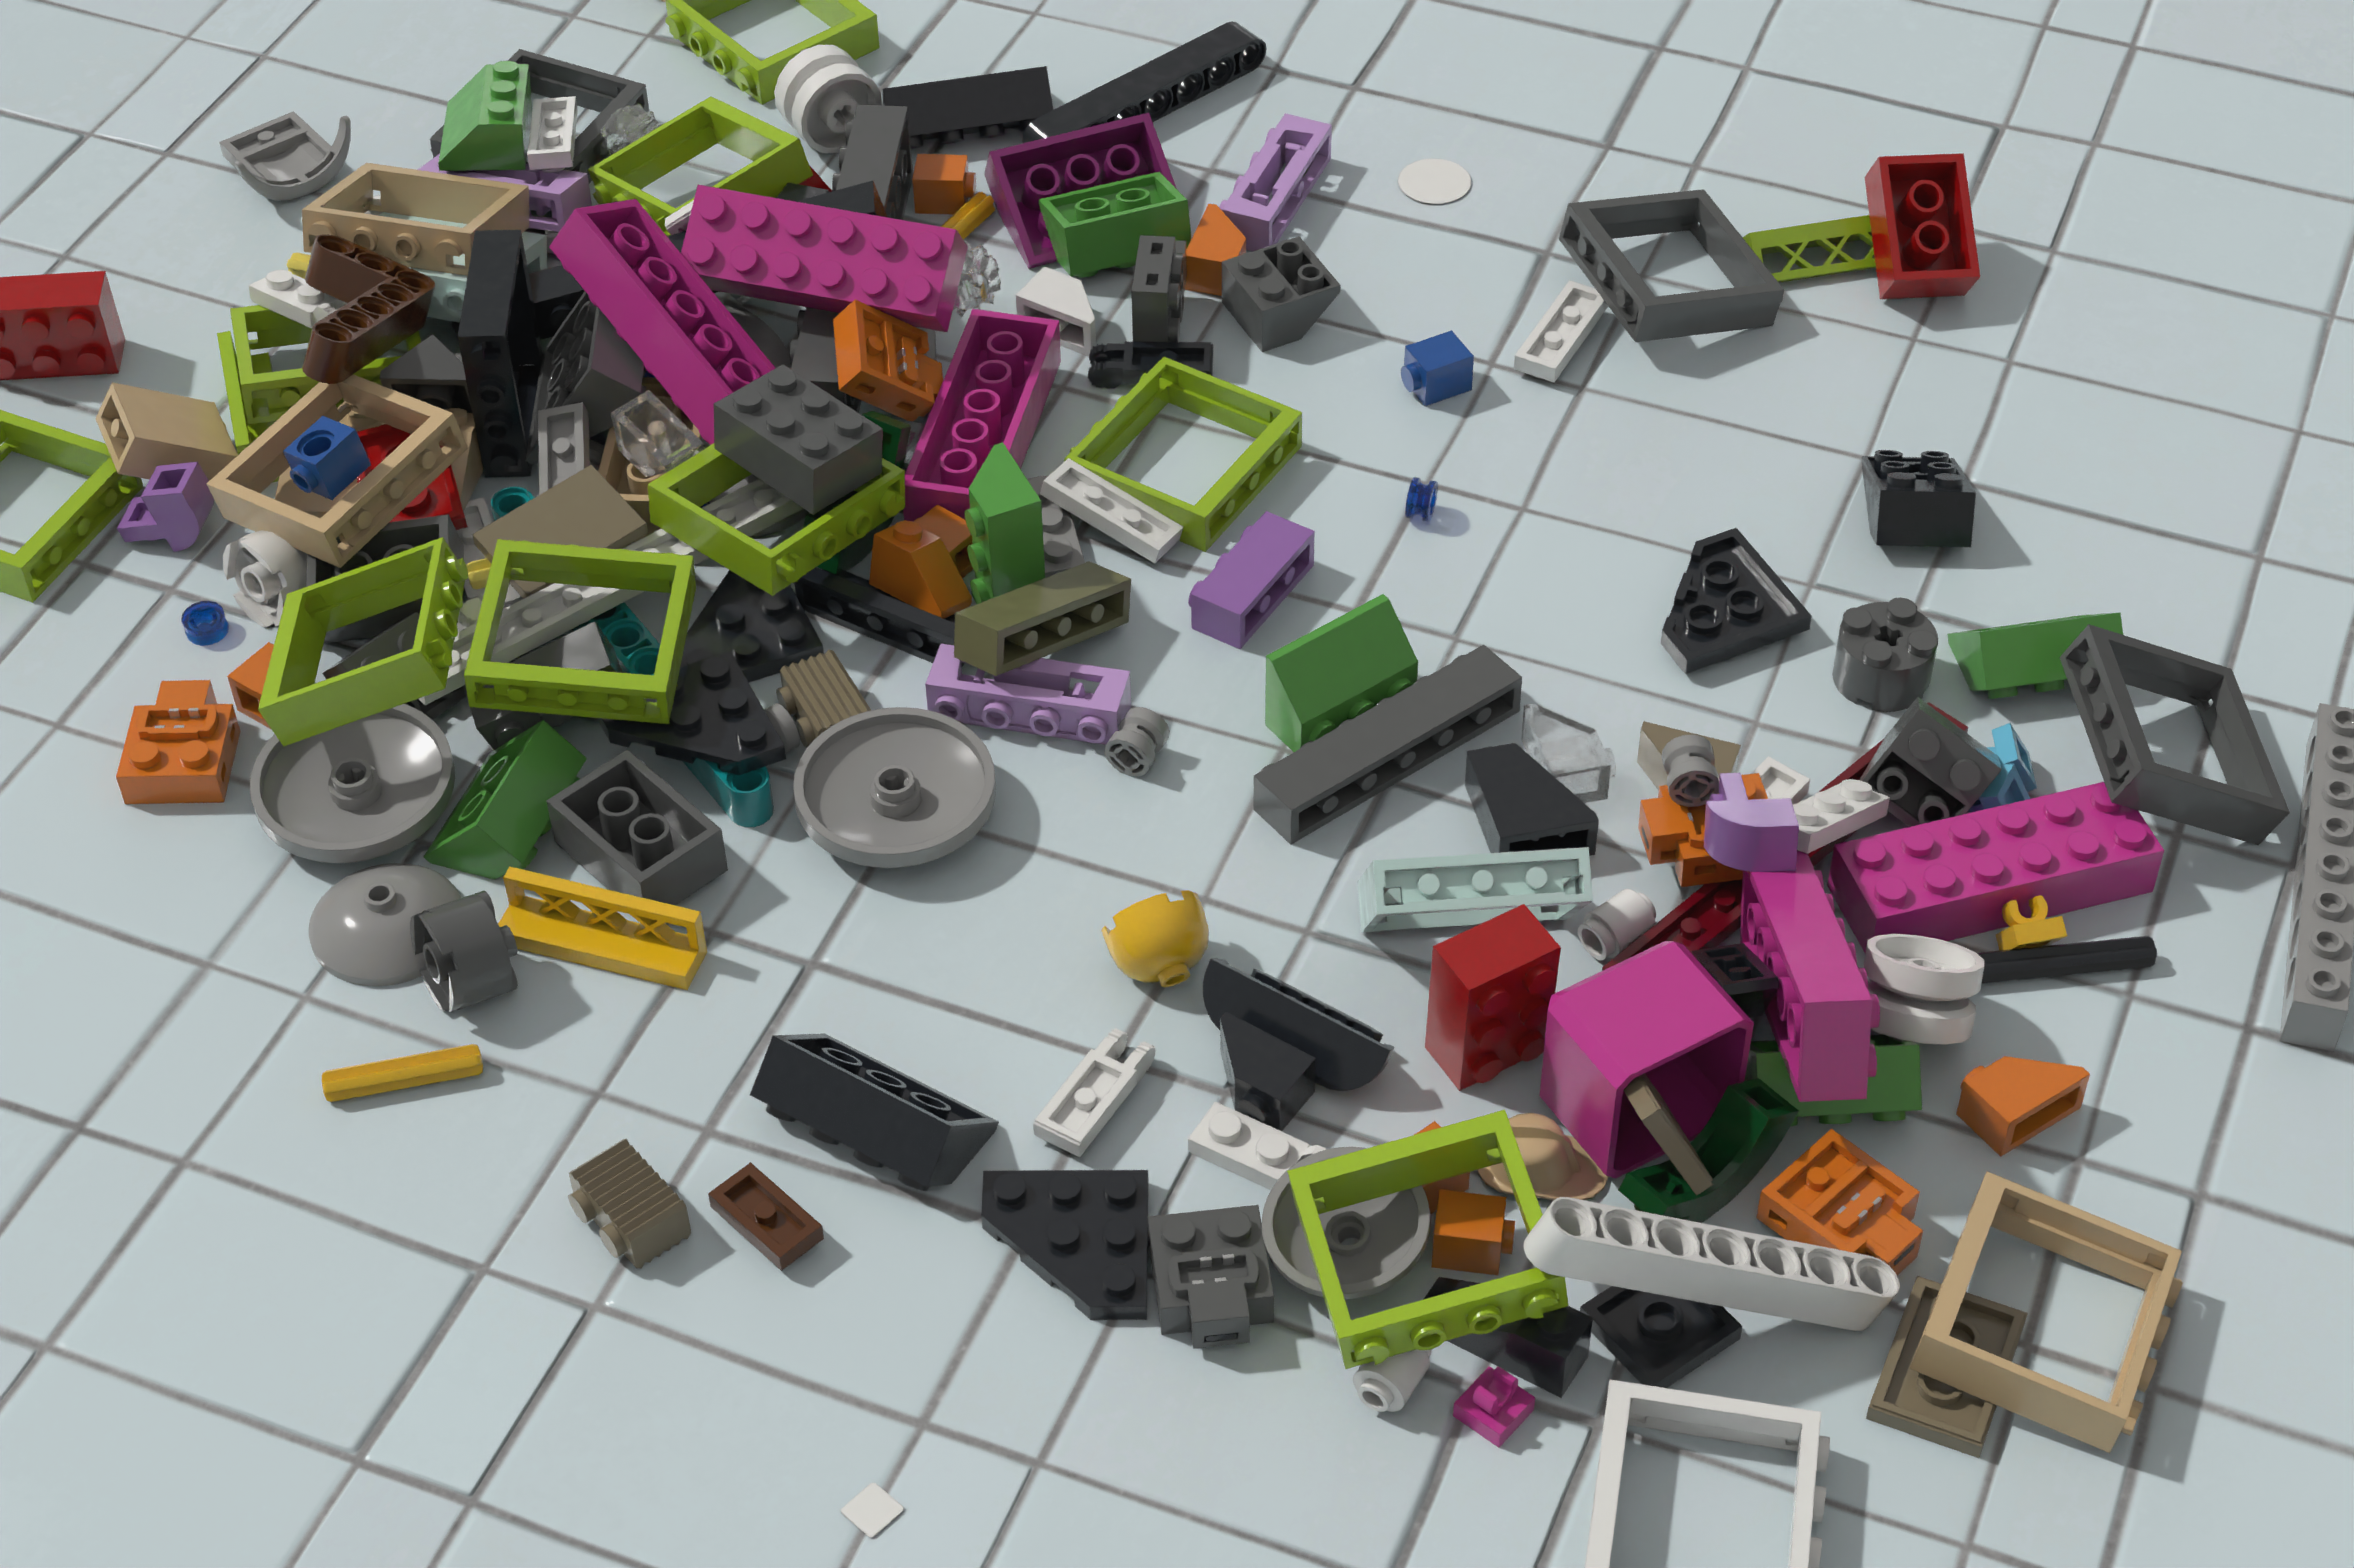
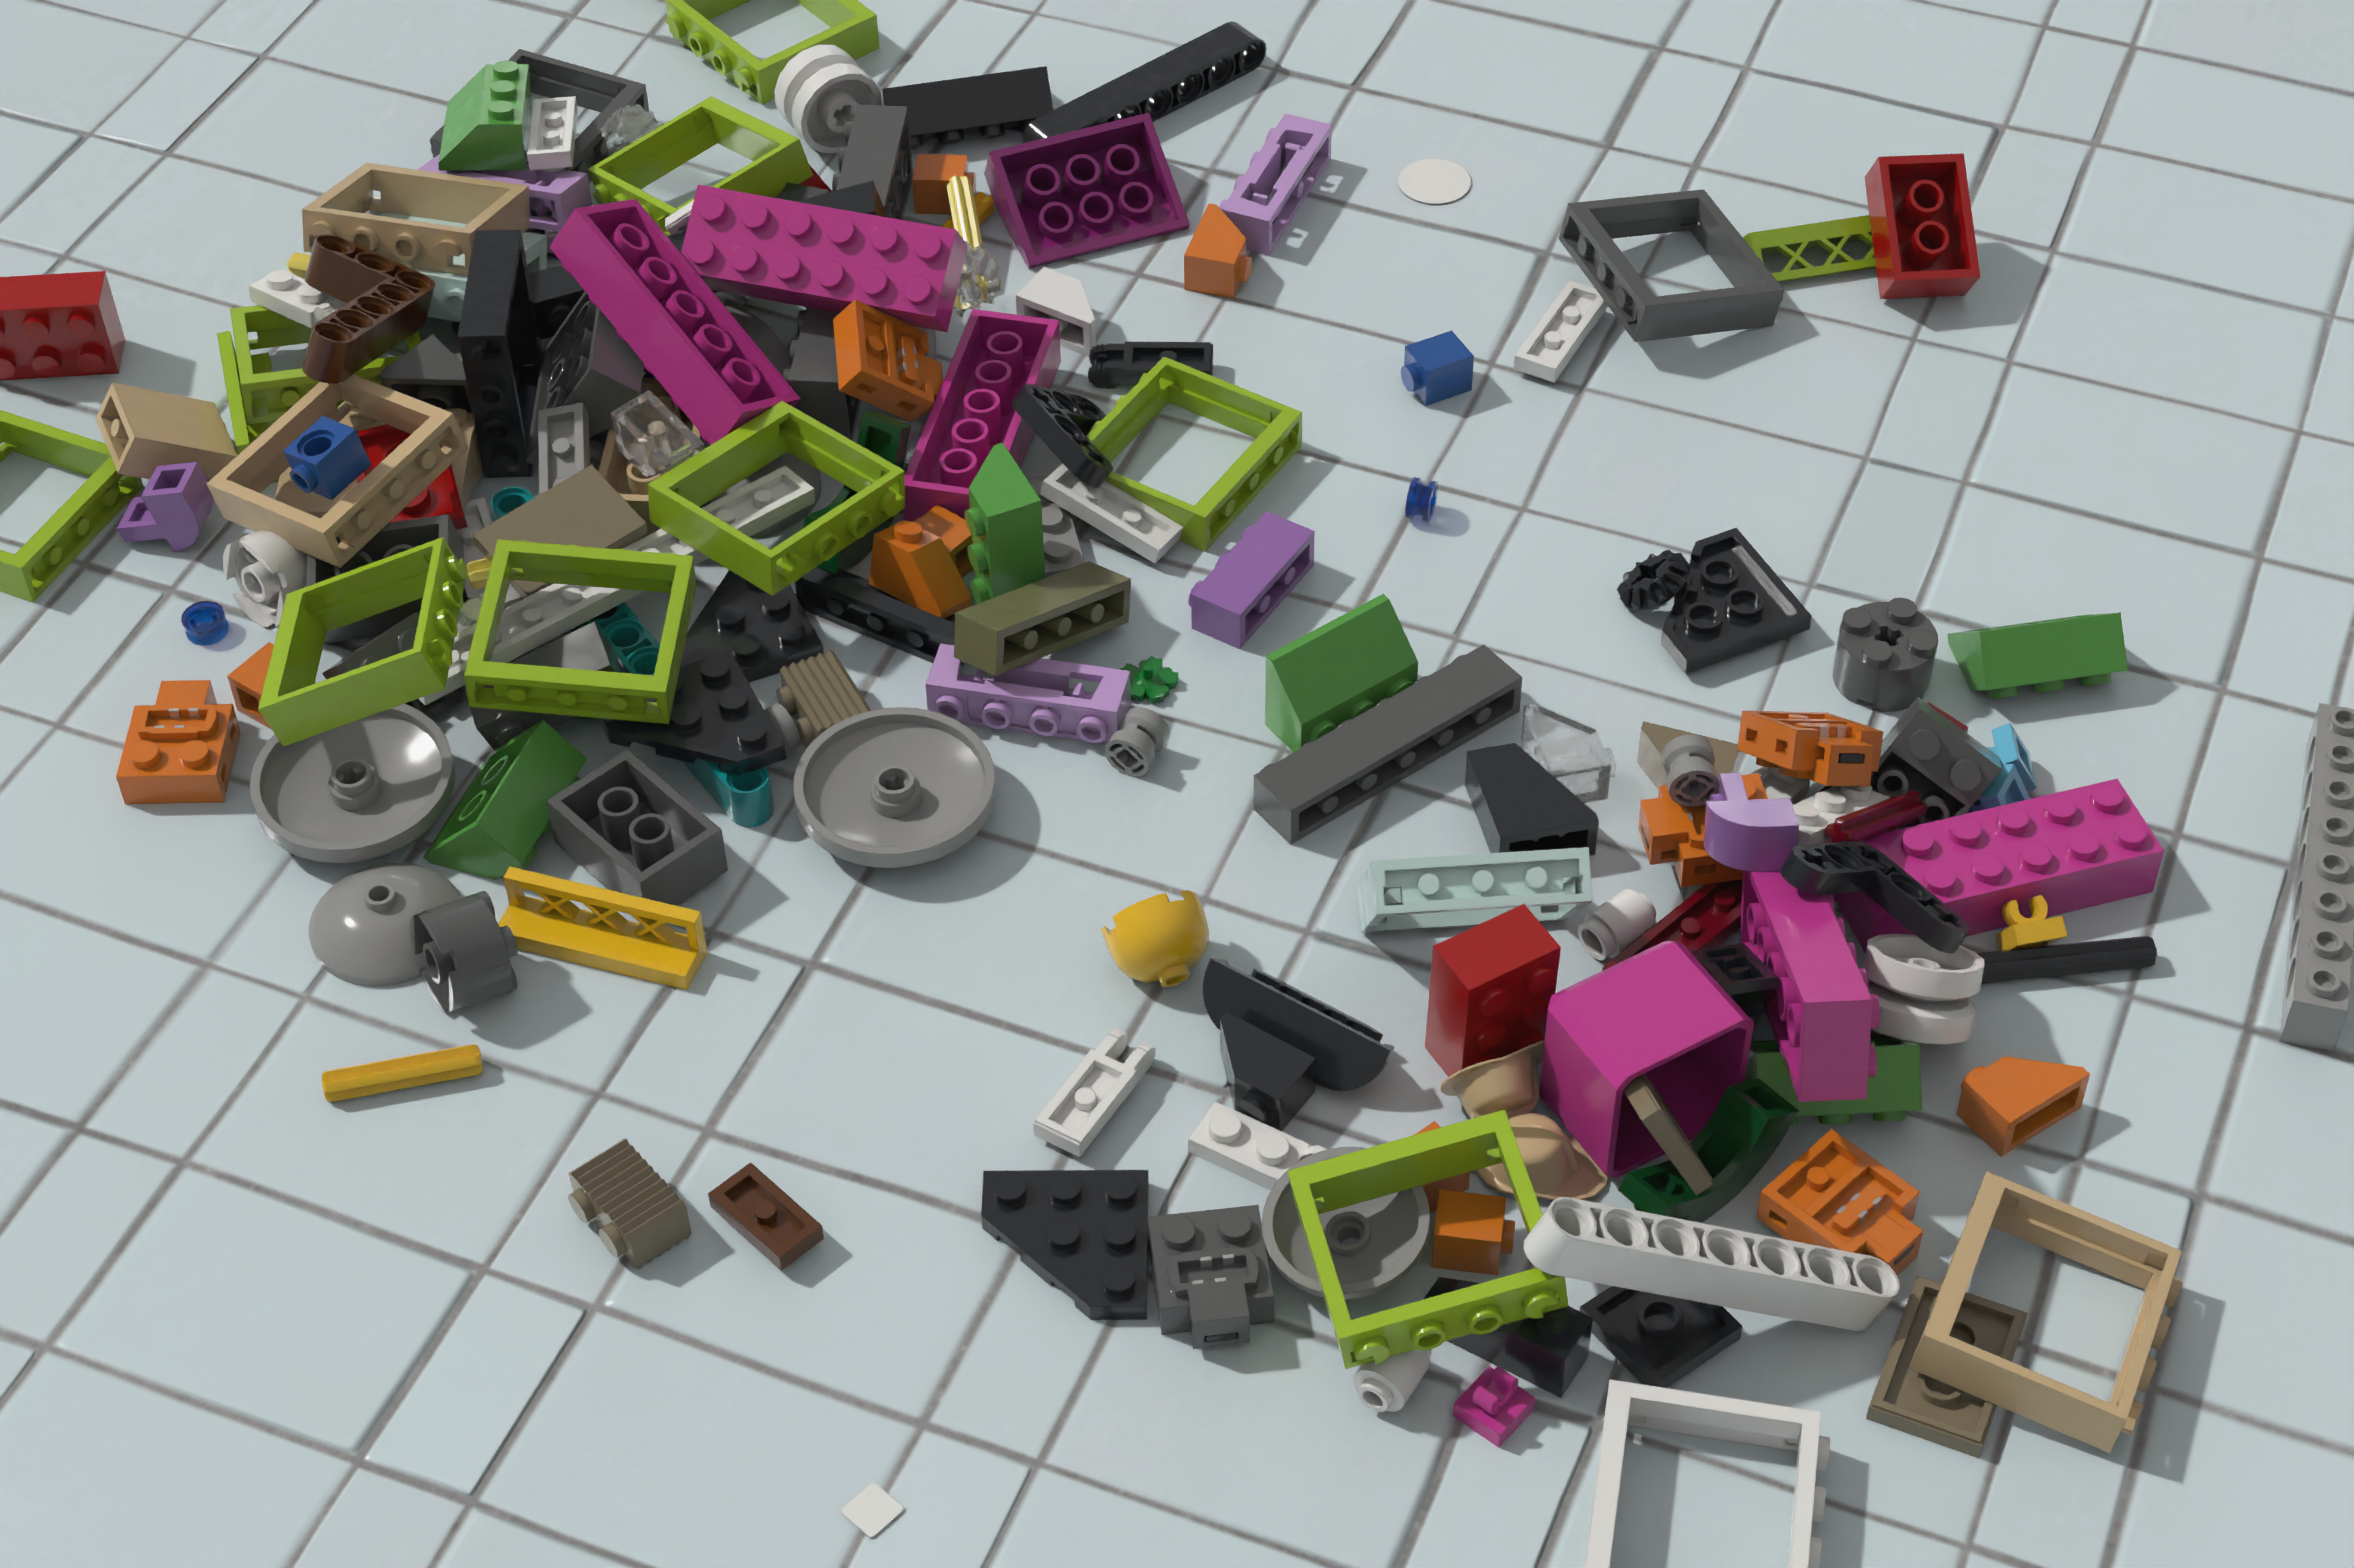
(287, 156): light grey piece -> none
(798, 439): dark grey brick -> none
(870, 1109): black slope -> none
(964, 209): none -> light yellow axle
(1063, 425): none -> black beam
(1104, 222): bright green slope -> none
(1151, 680): none -> green plant
(1158, 289): dark grey piece -> none
(1277, 292): dark grey slope -> none
(1499, 1083): none -> tan piece
(1641, 589): none -> black gear
(1812, 746): none -> orange piece
(1859, 868): none -> black beam
(1877, 818): none -> dark red axle
(1918, 500): black slope -> none
(2097, 672): dark grey window -> none

